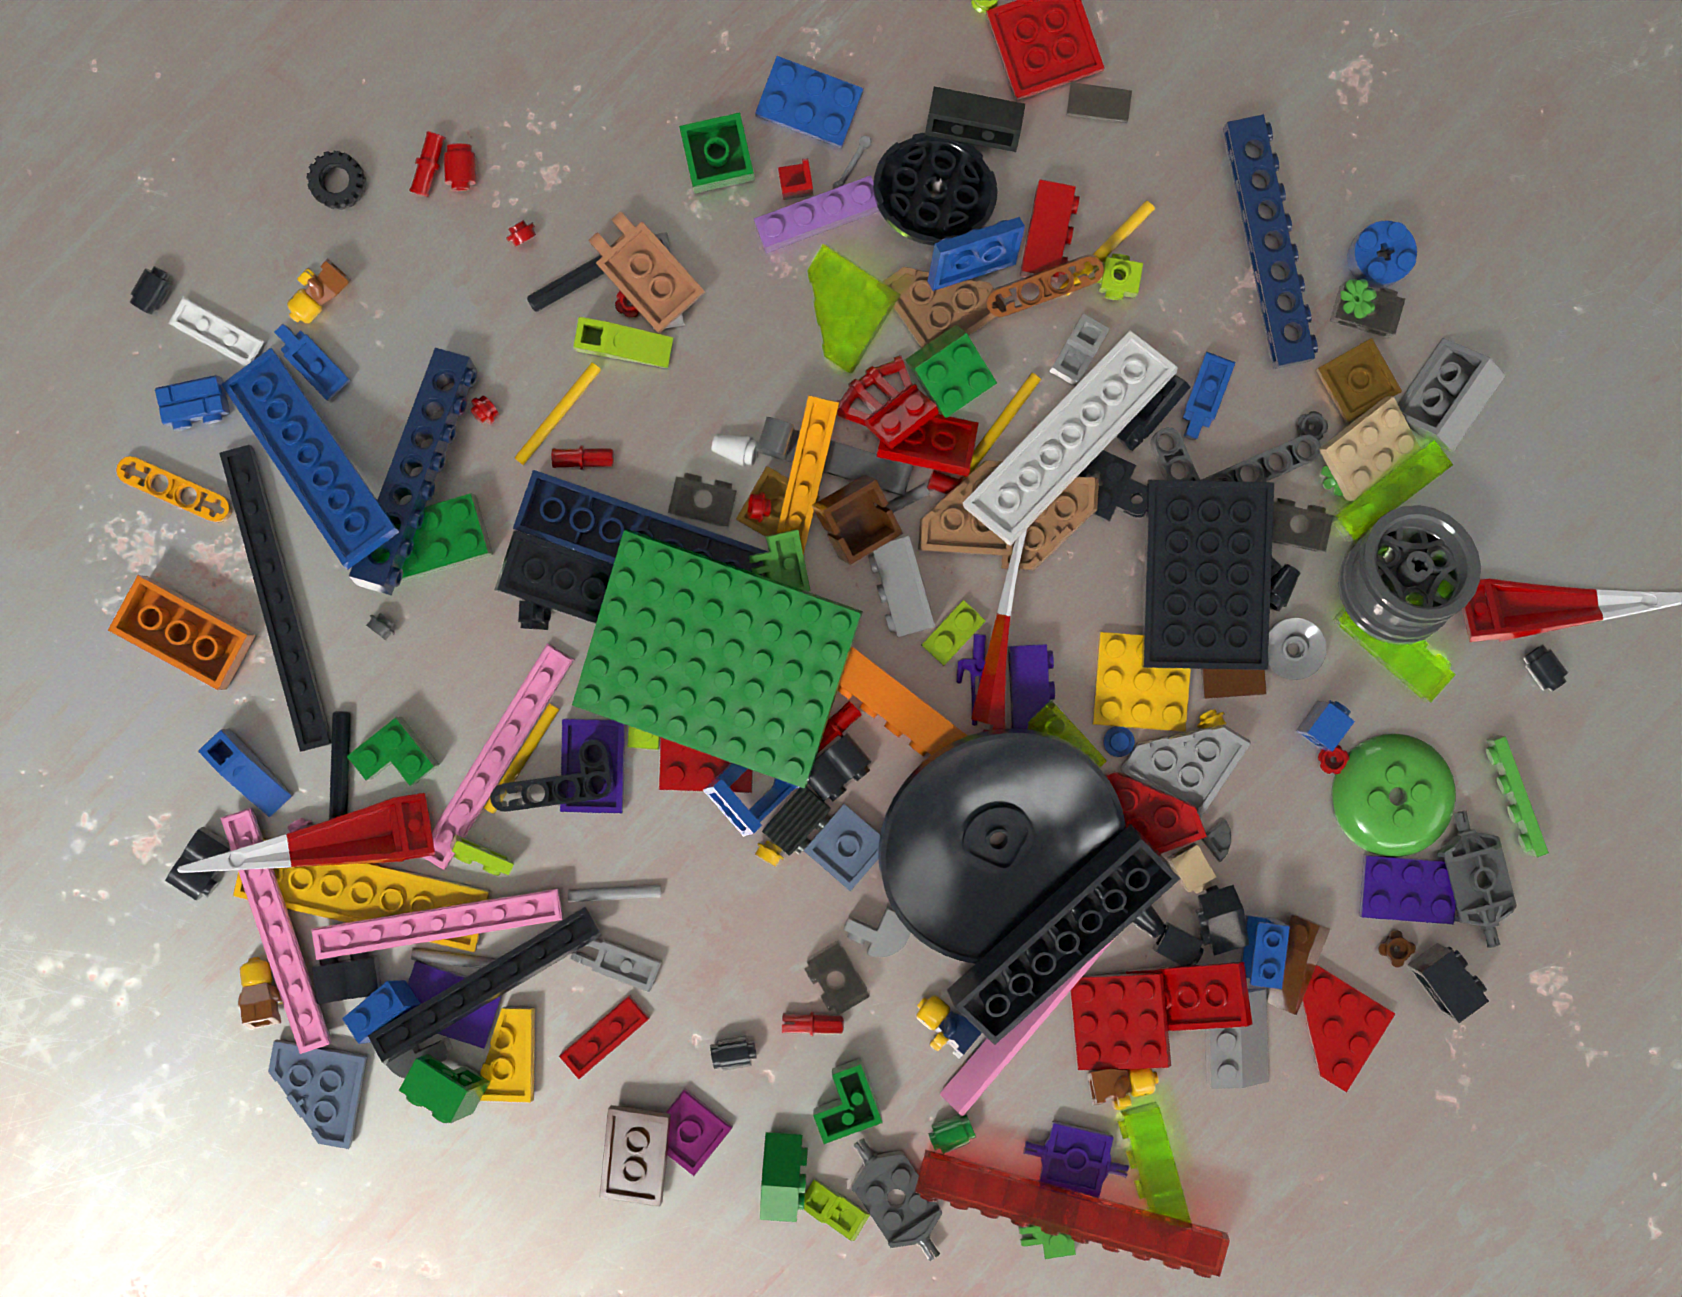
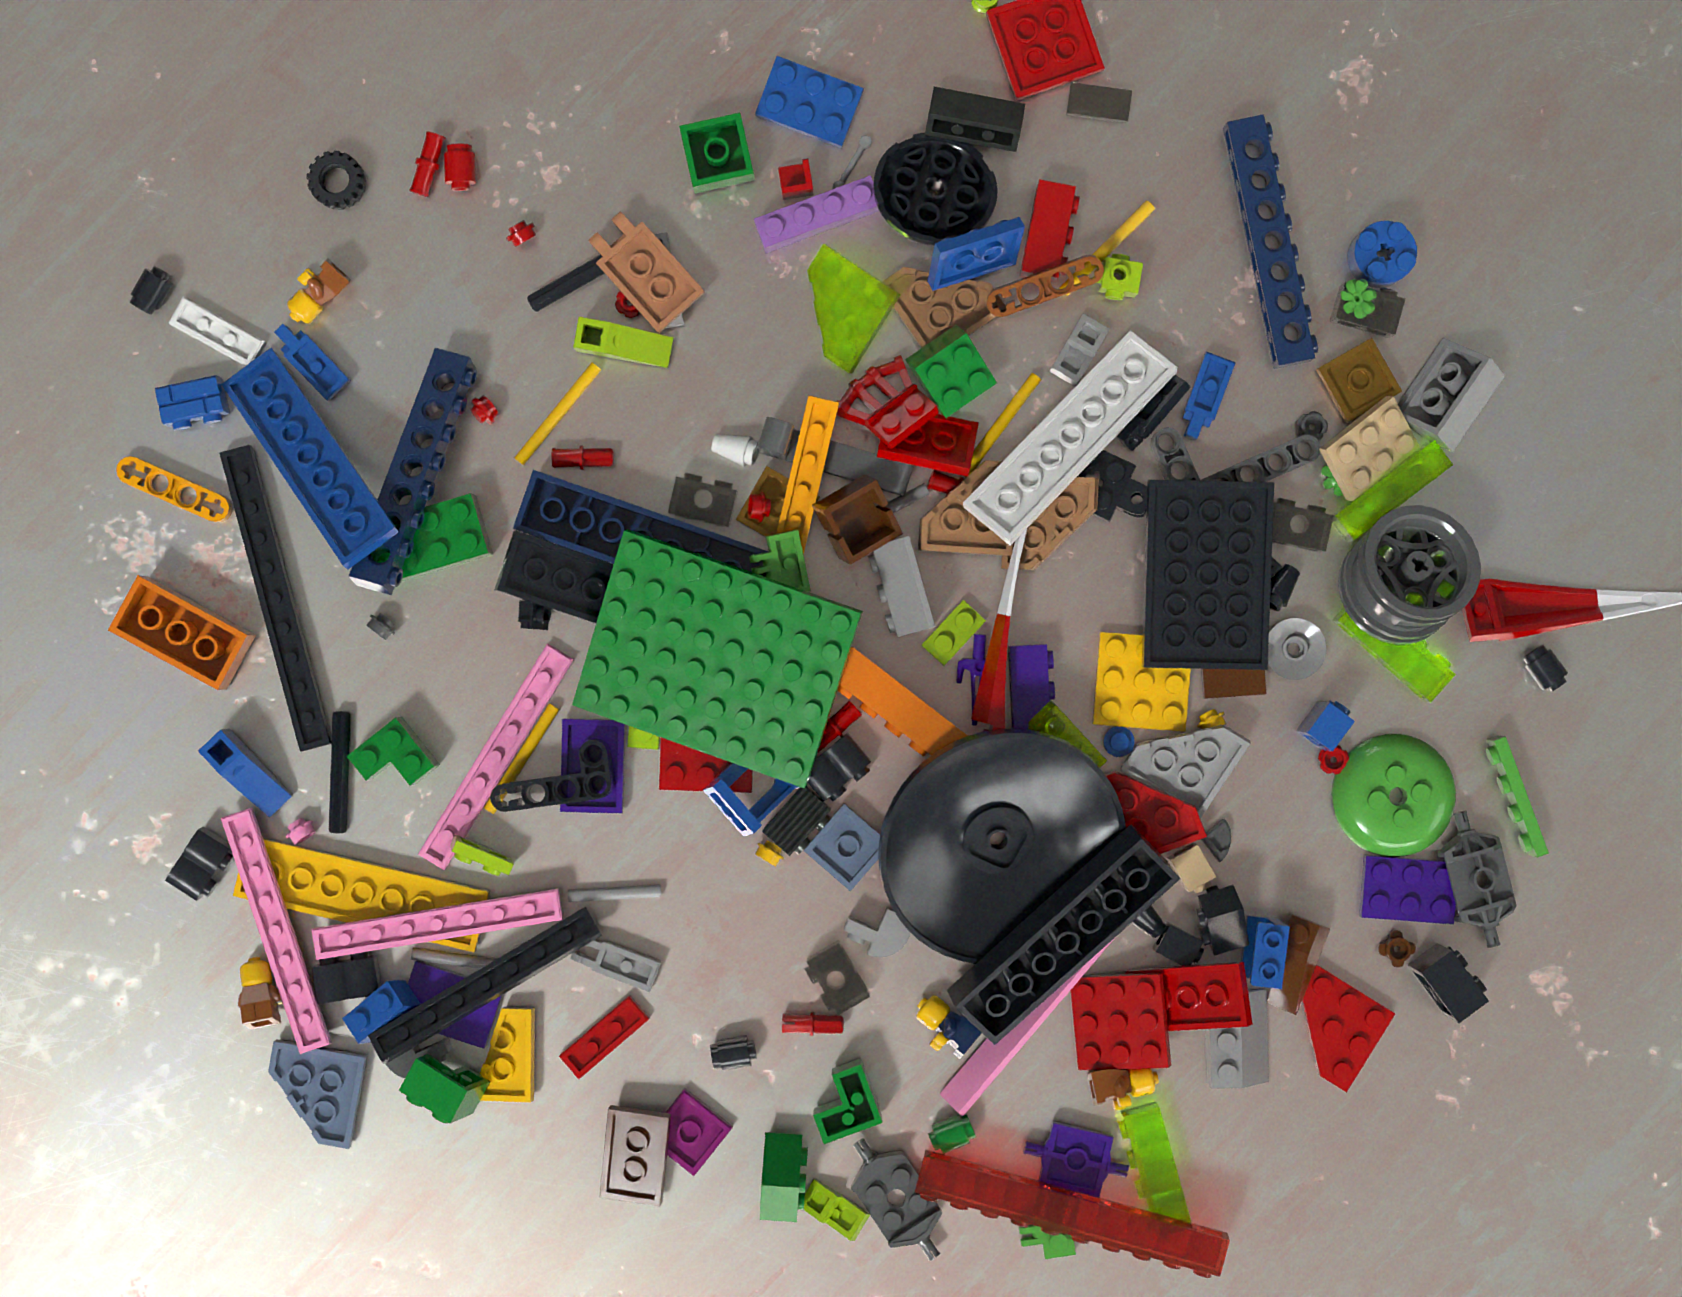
(376, 834): red plate -> none

